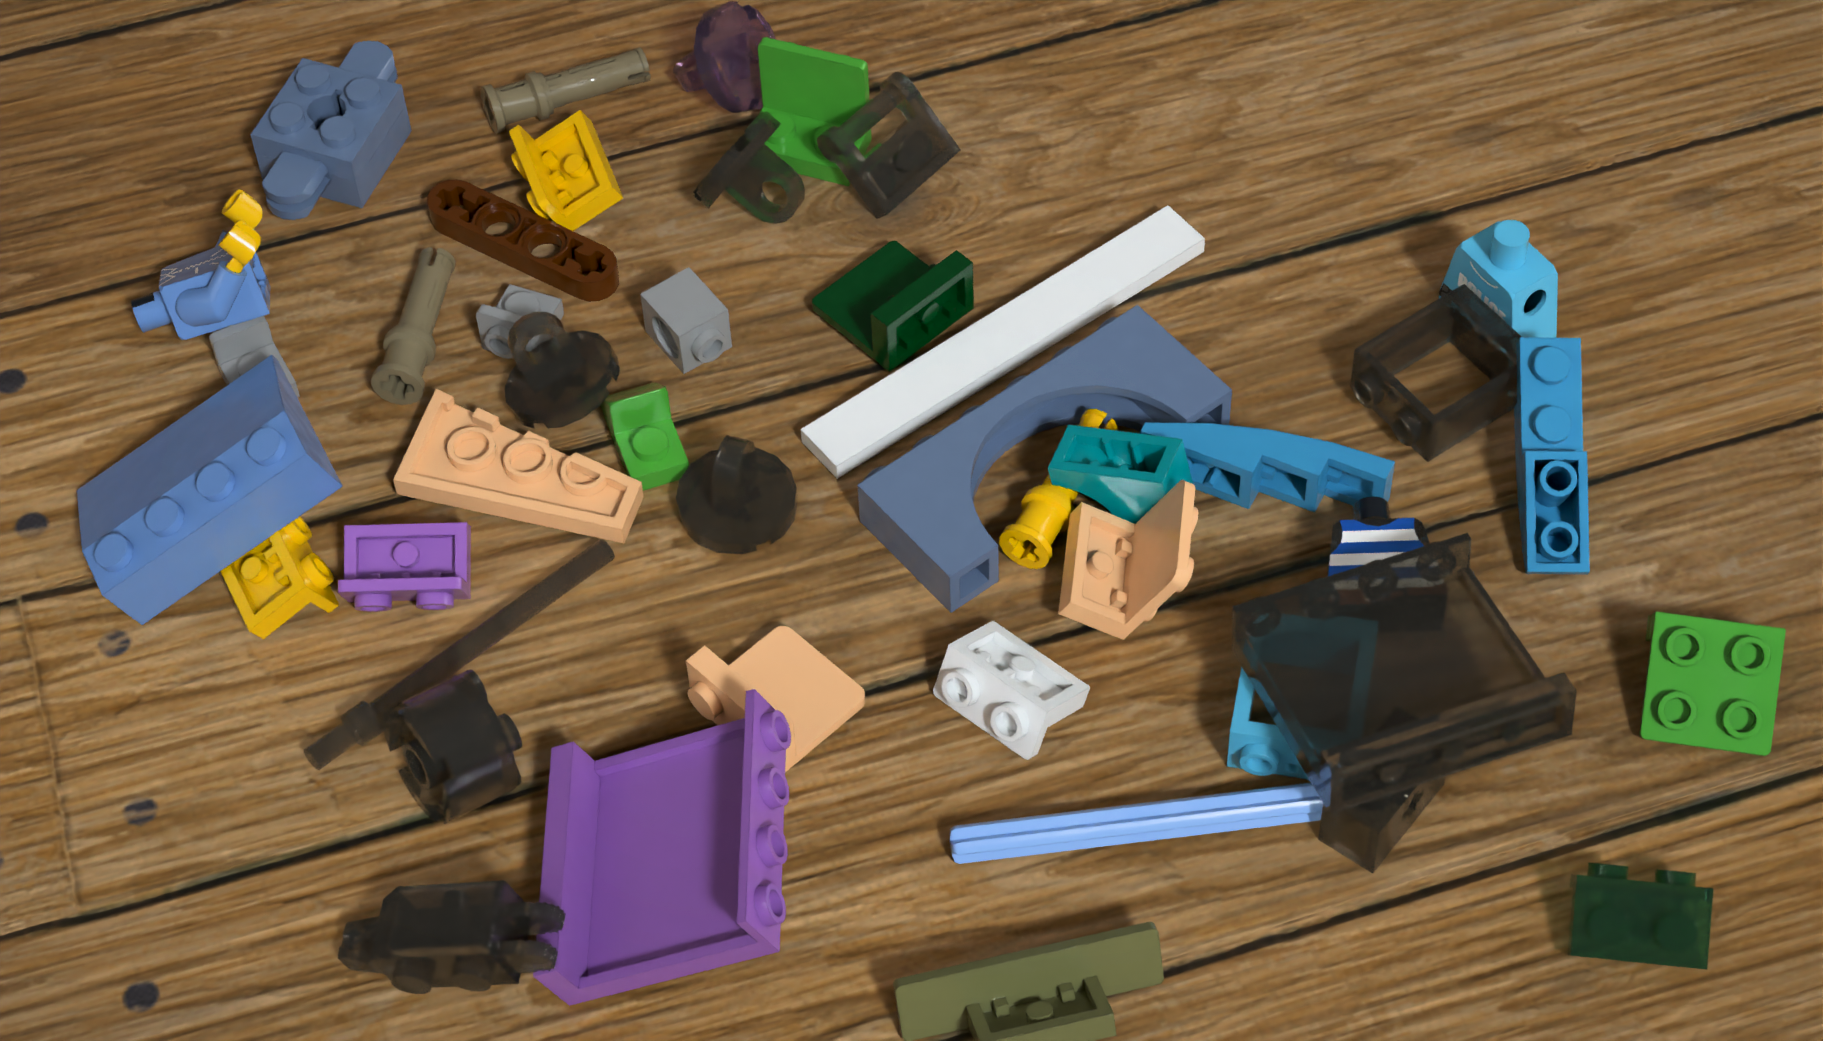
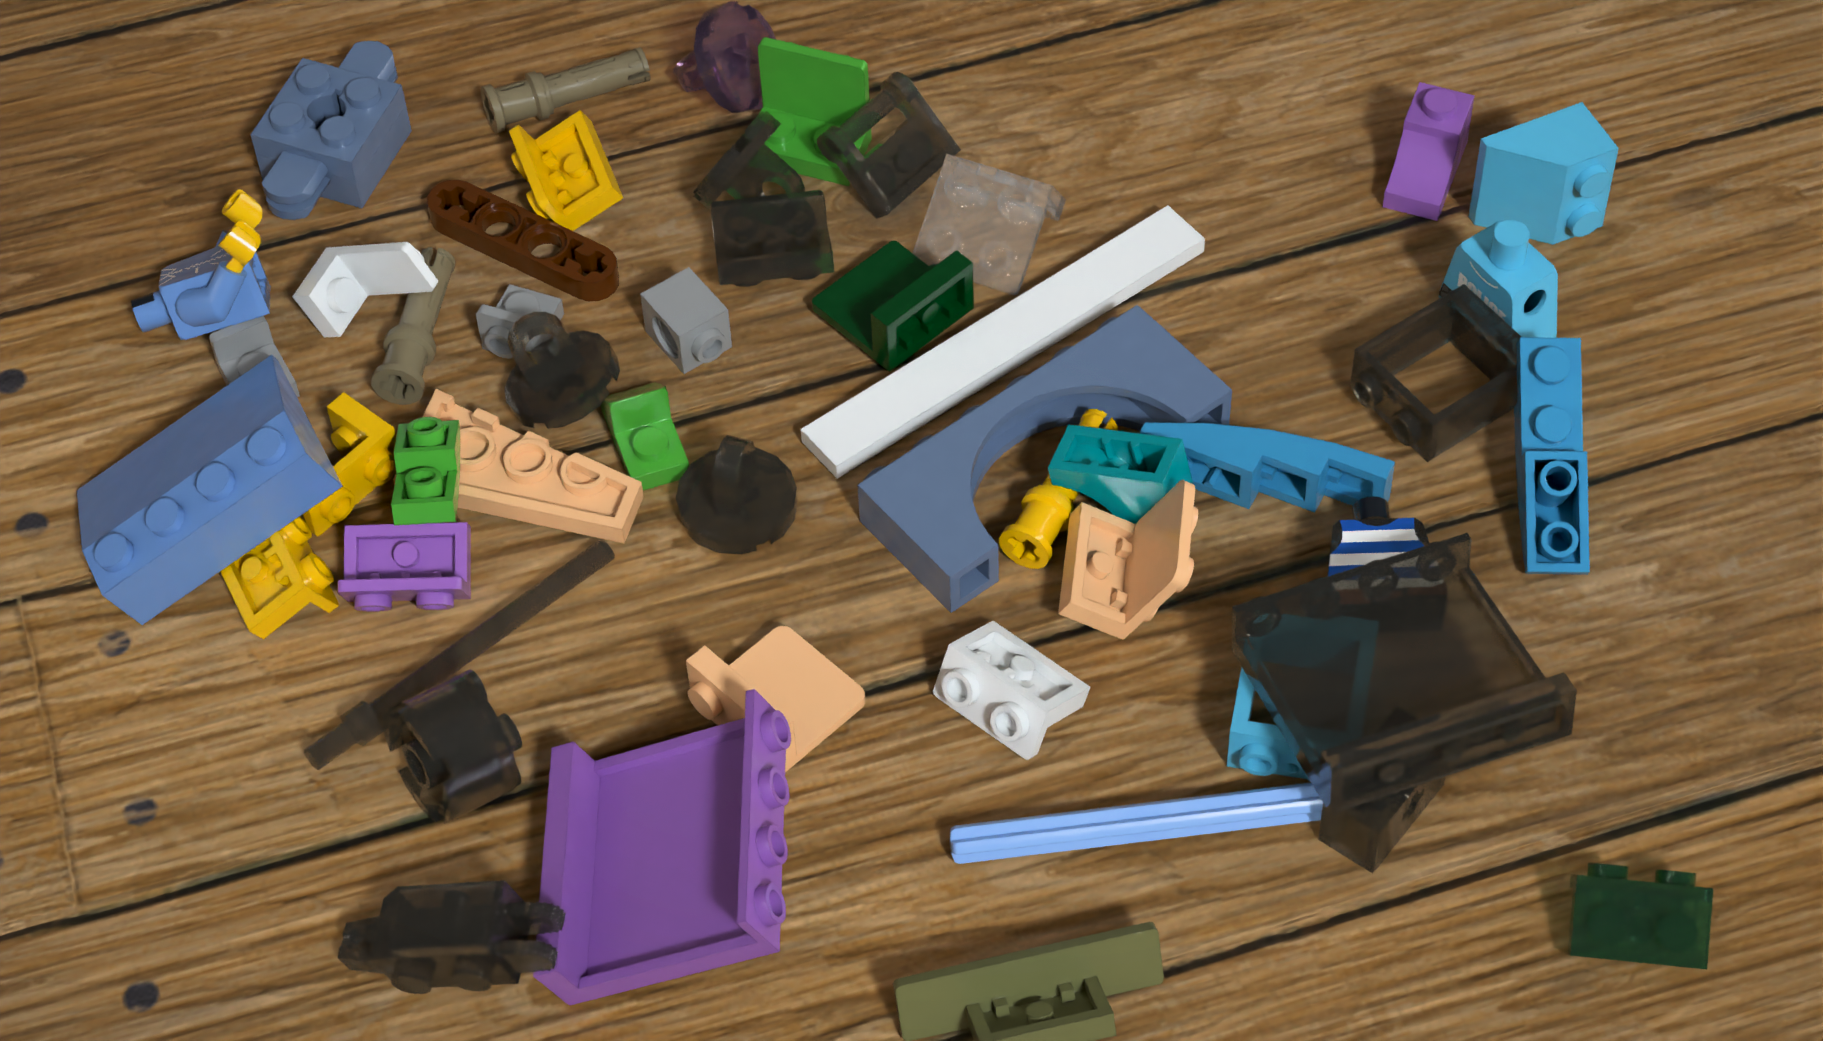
(352, 273): none -> white bracket
(367, 461): none -> yellow bracket
(426, 471): none -> bright green slope
(771, 238): none -> clear smoke bracket
(988, 219): none -> clear bracket
(1429, 151): none -> medium lavender arch
(1546, 175): none -> medium azure slope
(1711, 683): bright green bracket -> none

